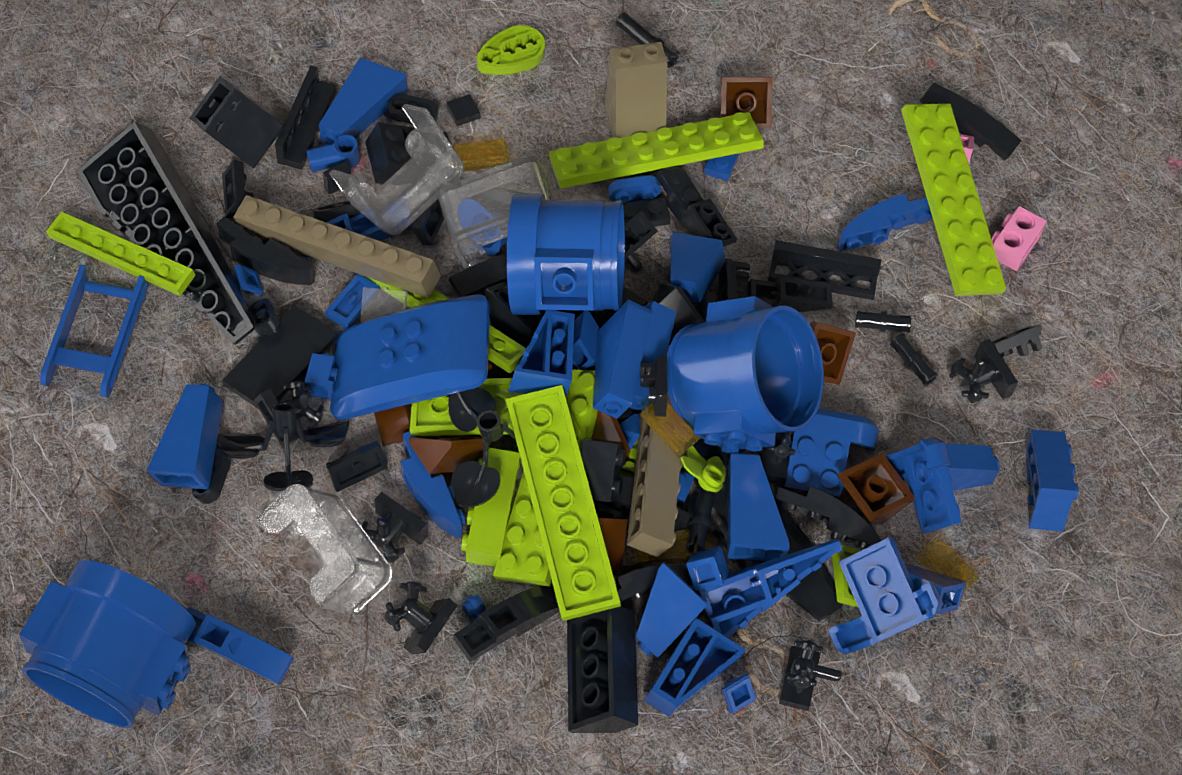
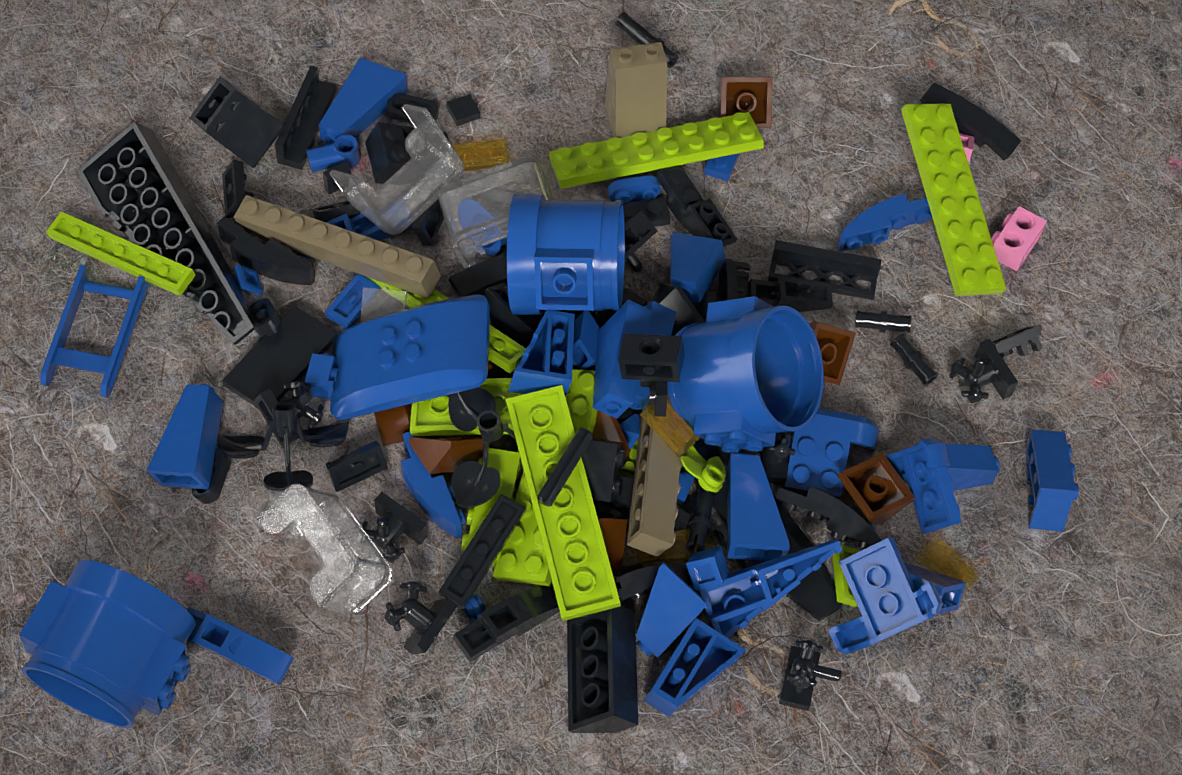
(482, 551): none -> black tile
(509, 40): lime piece -> none
(565, 467): none -> black axle
(651, 357): none -> black brick
(738, 693): blue slope -> none

